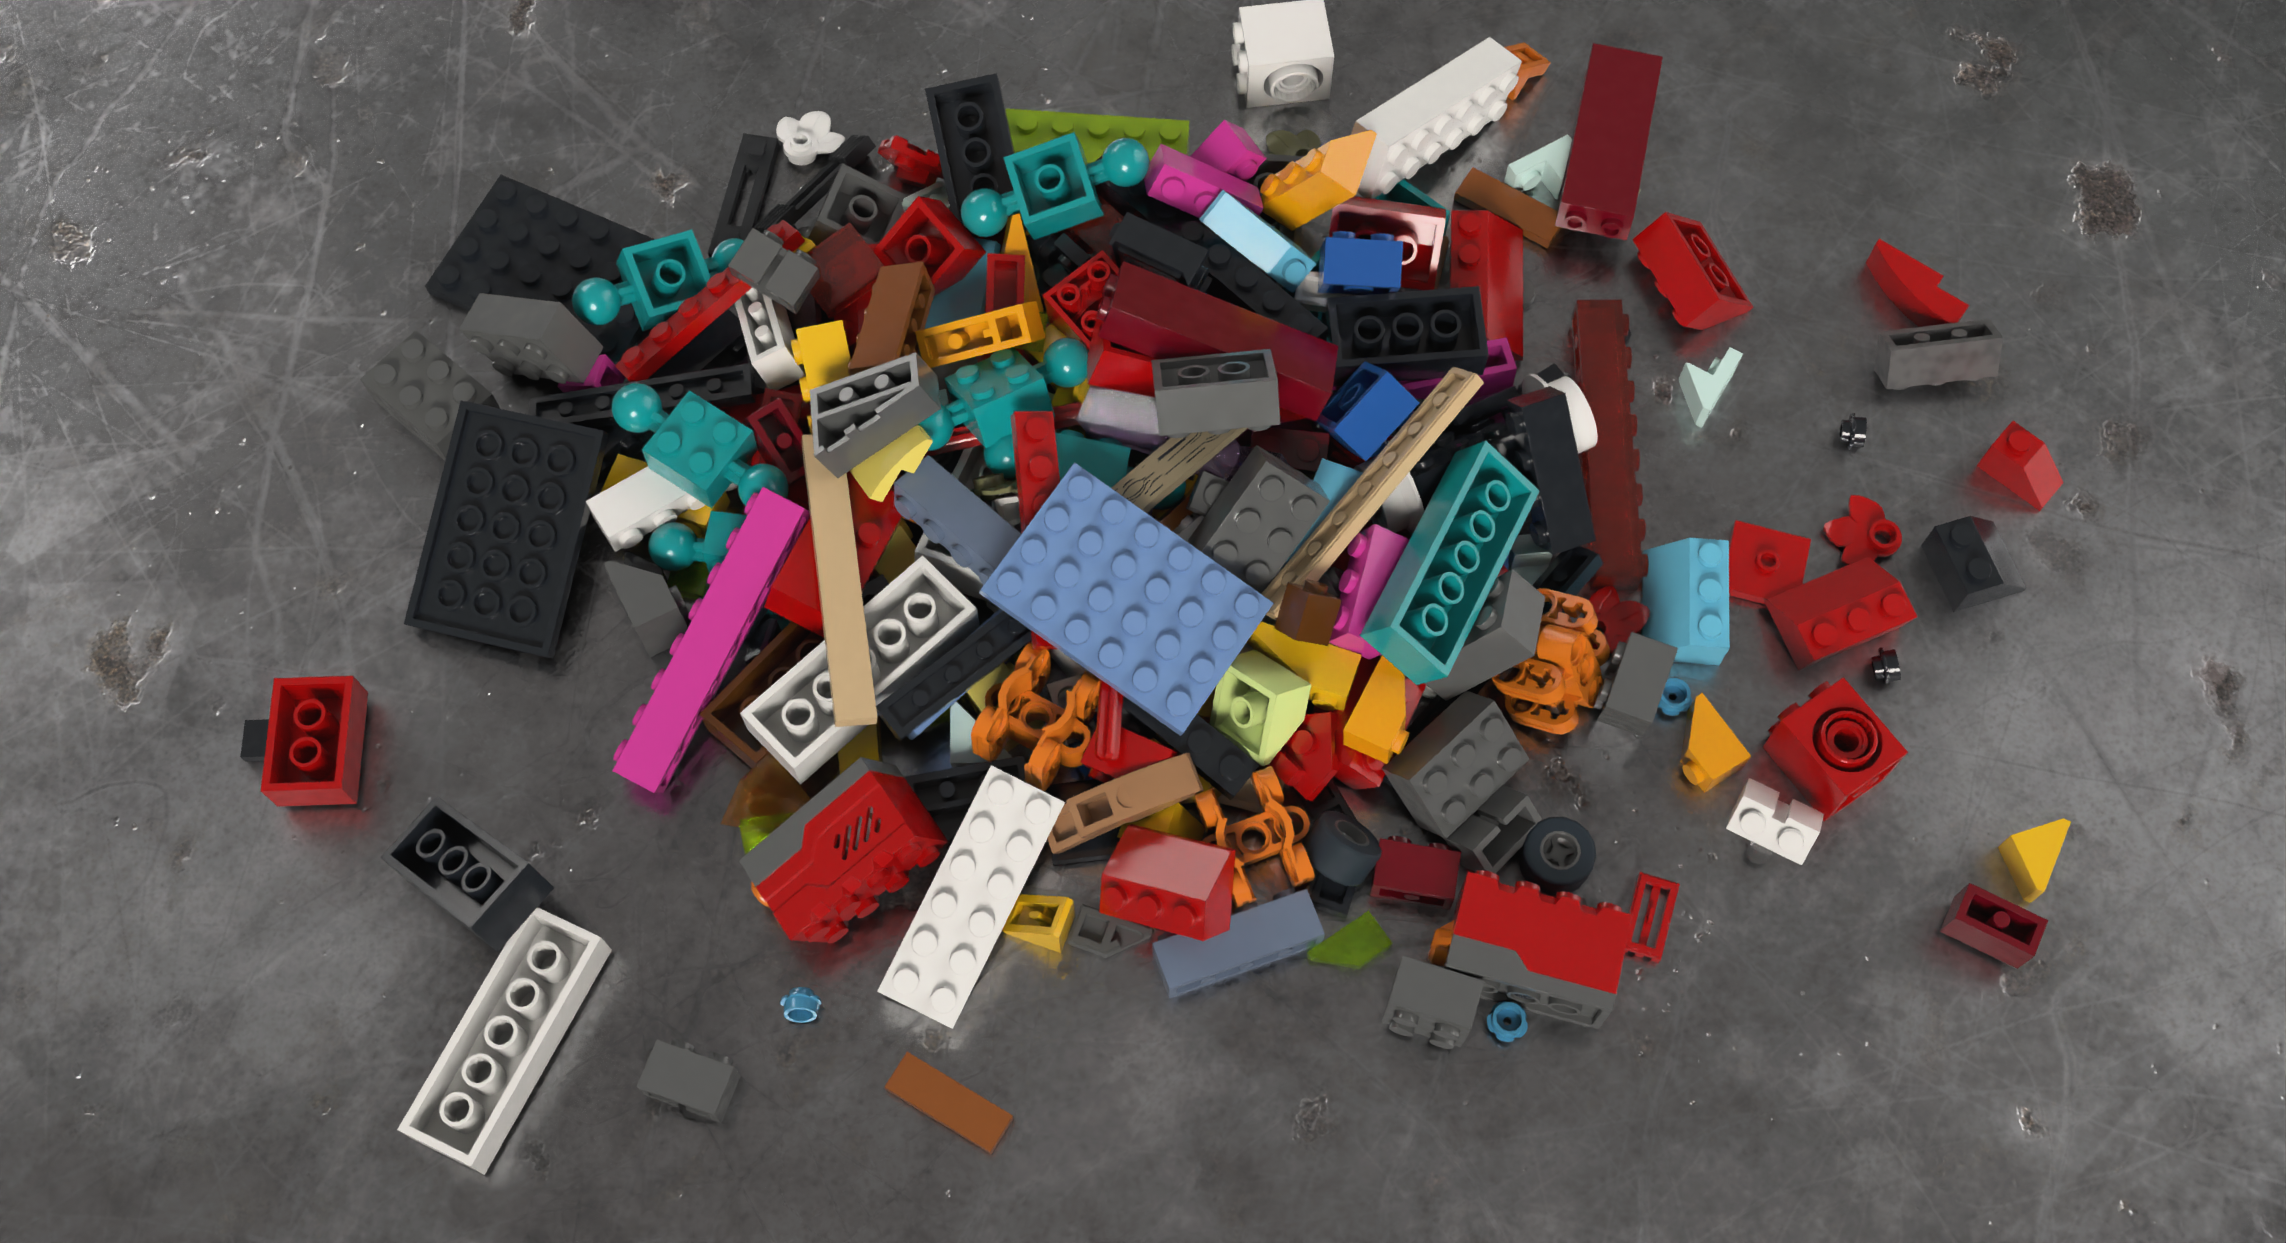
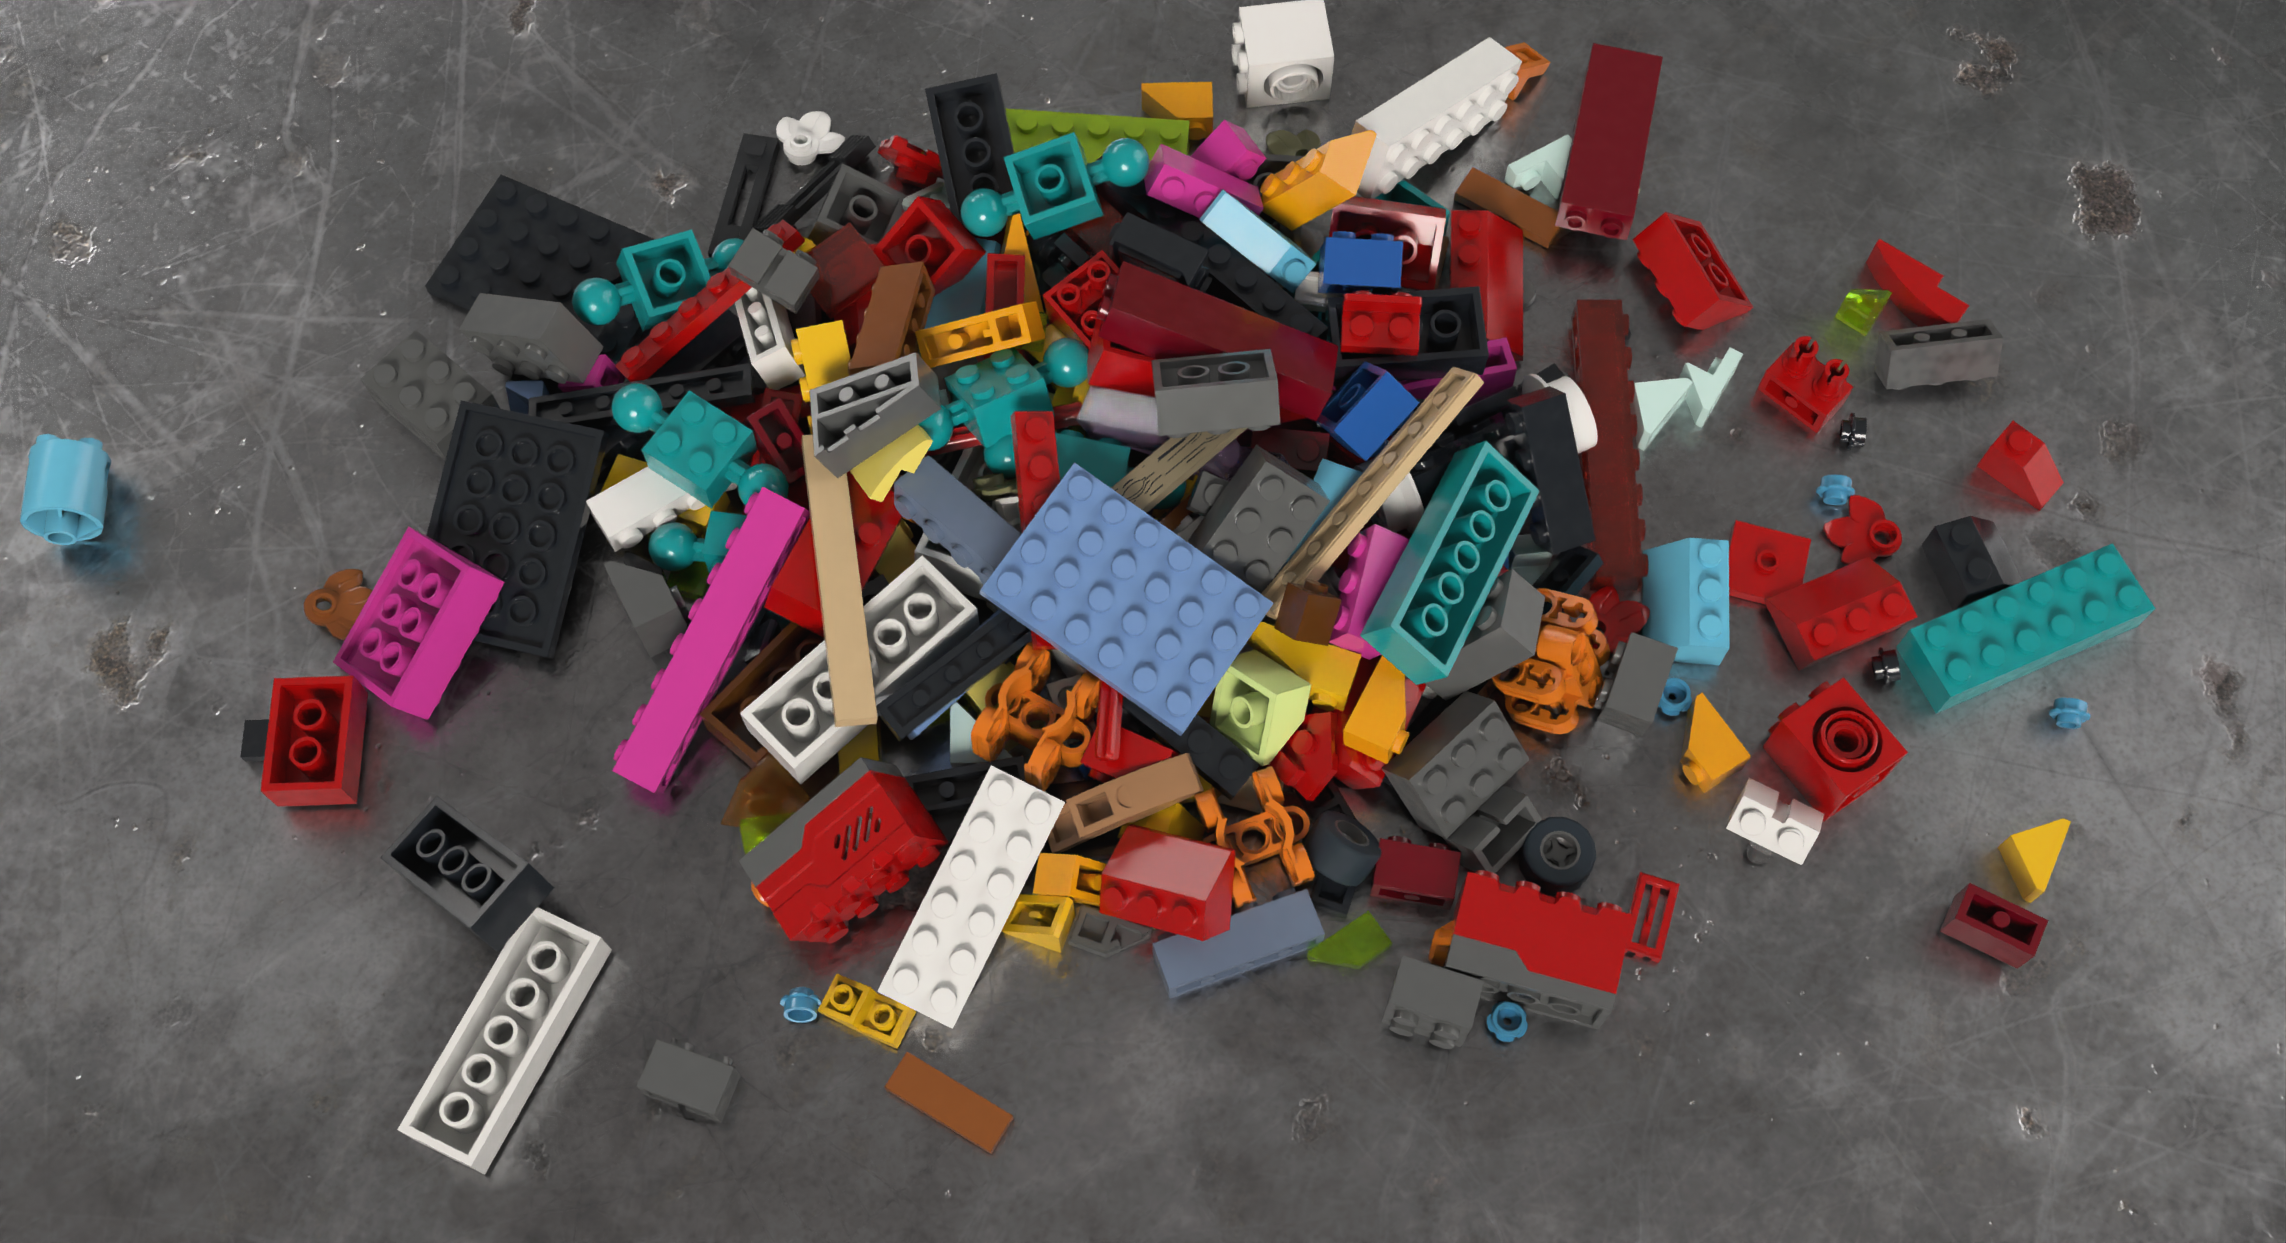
(65, 489): none -> medium azure cylinder
(347, 600): none -> dark orange plate
(418, 624): none -> dark pink slope
(520, 392): none -> medium blue slope
(866, 1011): none -> yellow slope
(1069, 877): none -> light orange slope
(1181, 102): none -> light orange slope
(1380, 323): none -> red bracket
(1655, 405): none -> light aqua slope
(1805, 385): none -> red brick
(1835, 489): none -> dark azure plate
(1862, 308): none -> clear neon green tile
(2024, 628): none -> teal brick
(2069, 712): none -> dark azure plate

